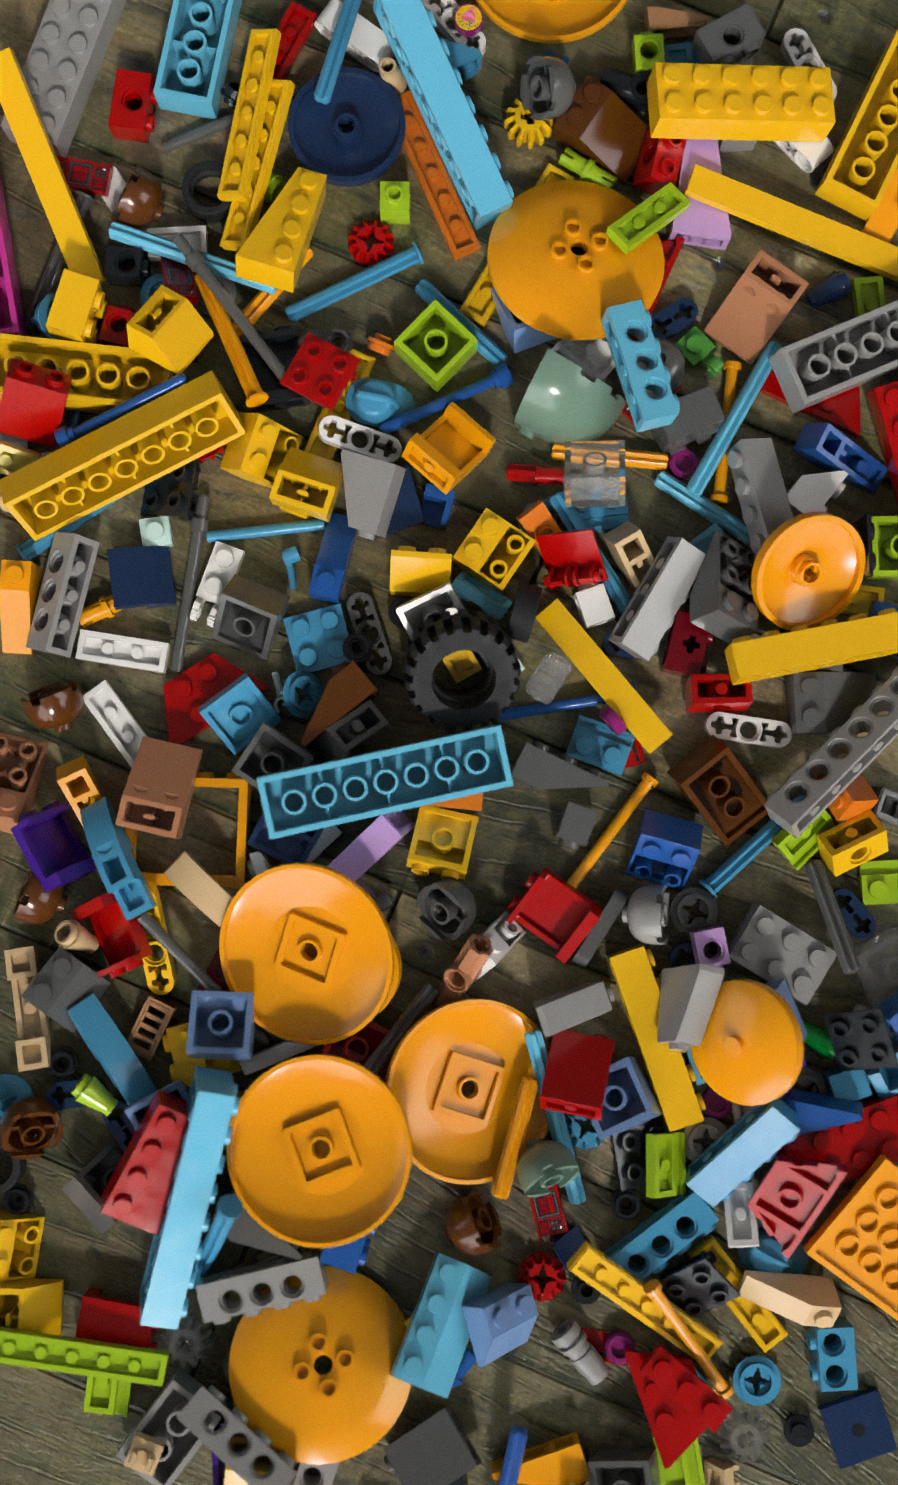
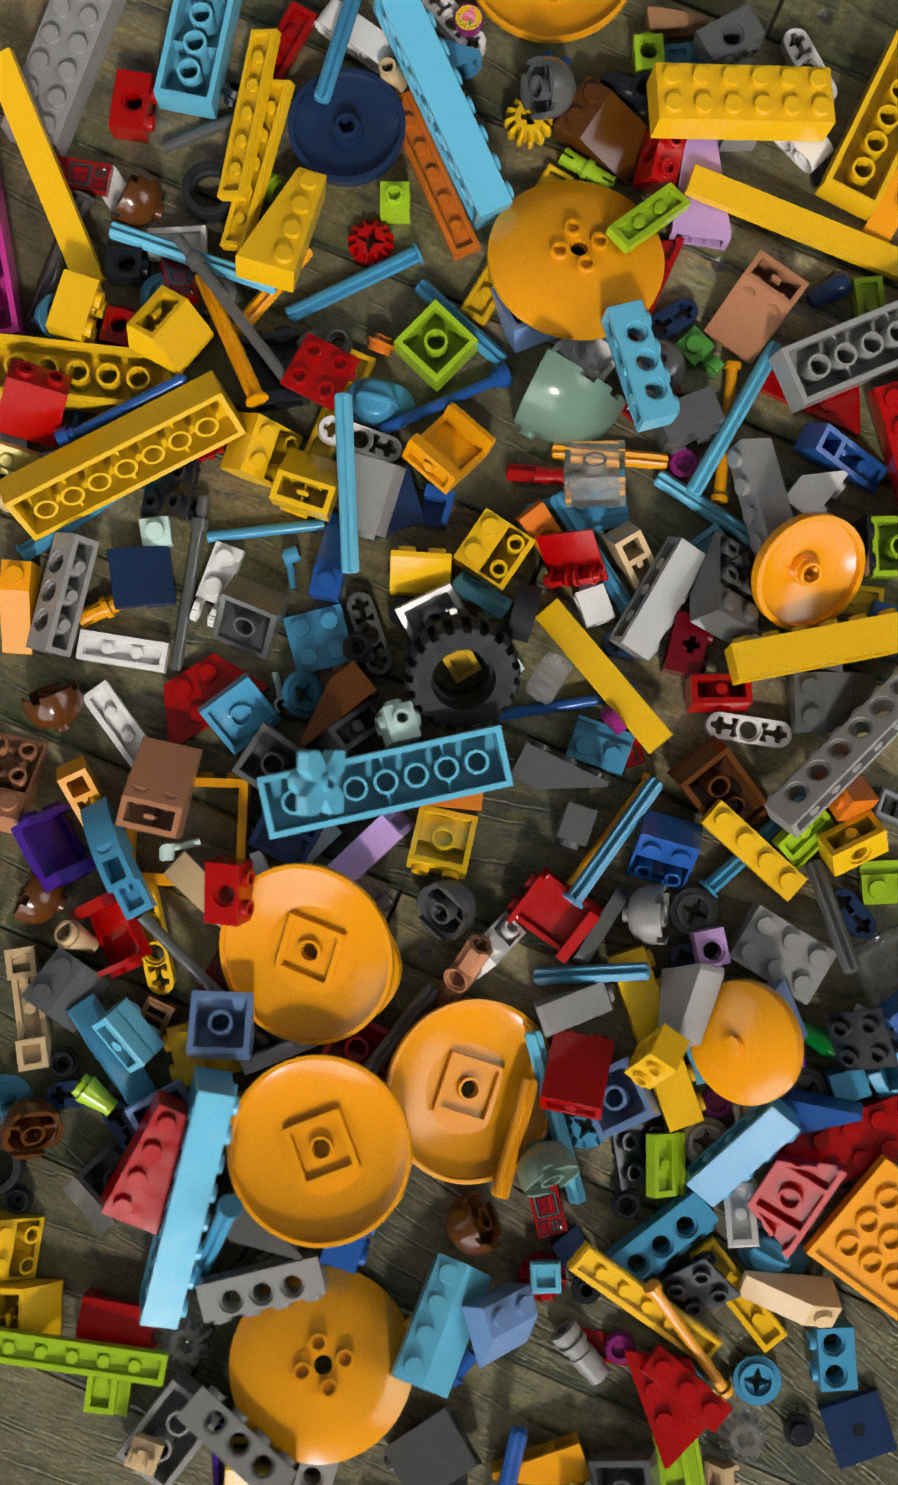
(128, 1034): none -> medium azure brick
(168, 851): none -> light aqua hand
(218, 903): none -> red brick
(316, 782): none -> medium azure plant
(346, 483): none -> medium azure axle
(398, 723): none -> light aqua brick
(545, 1276): none -> medium azure tile
(591, 973): none -> dark azure axle
(613, 842): none -> dark azure axle
(657, 1057): none -> yellow brick
(753, 850): none -> yellow plate

